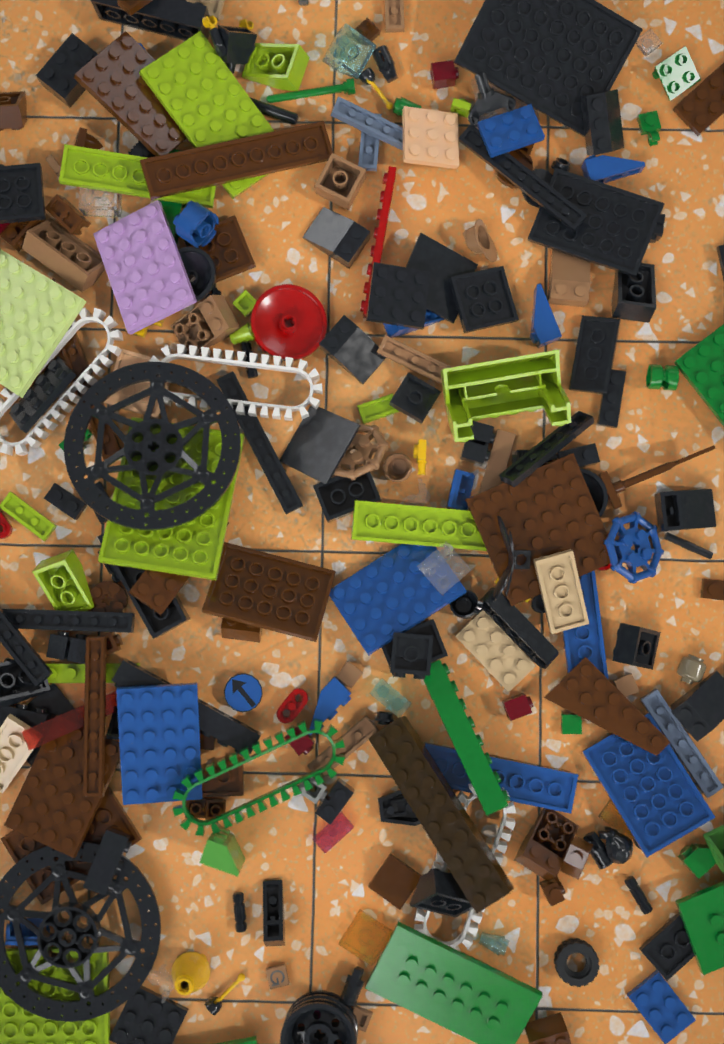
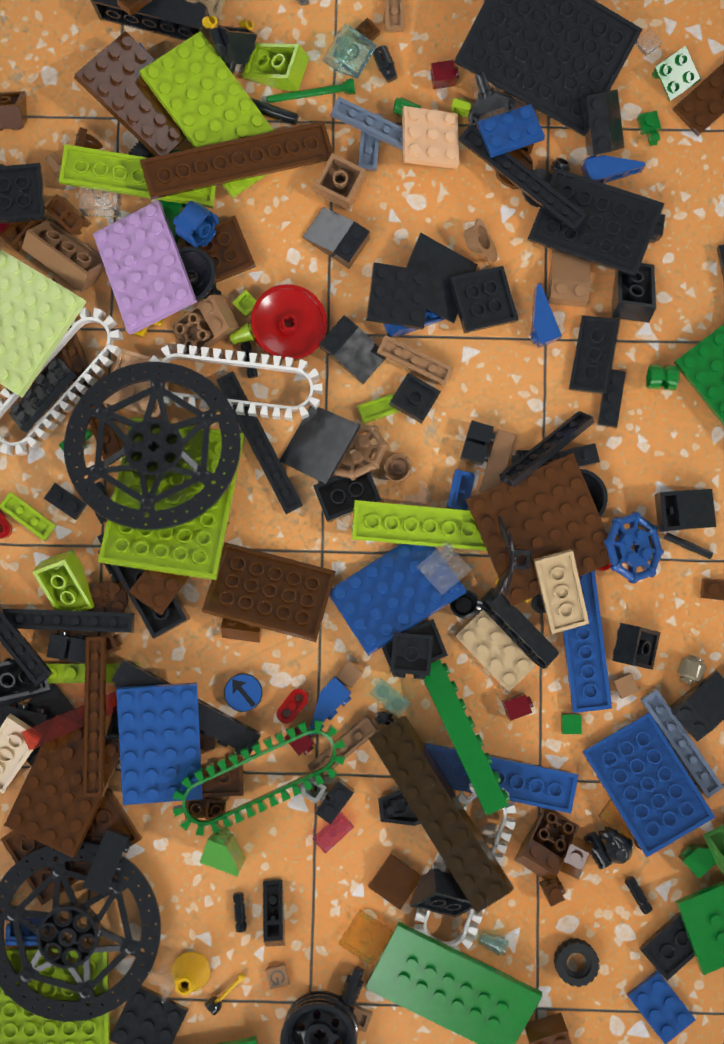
(60, 69): black brick -> none
(368, 78): hinge -> none
(380, 231): red plate -> none
(419, 452): yellow plate -> none
(504, 389): lime wedge -> none
(596, 699): reddish brown wing -> none
(619, 486): reddish brown piece -> none

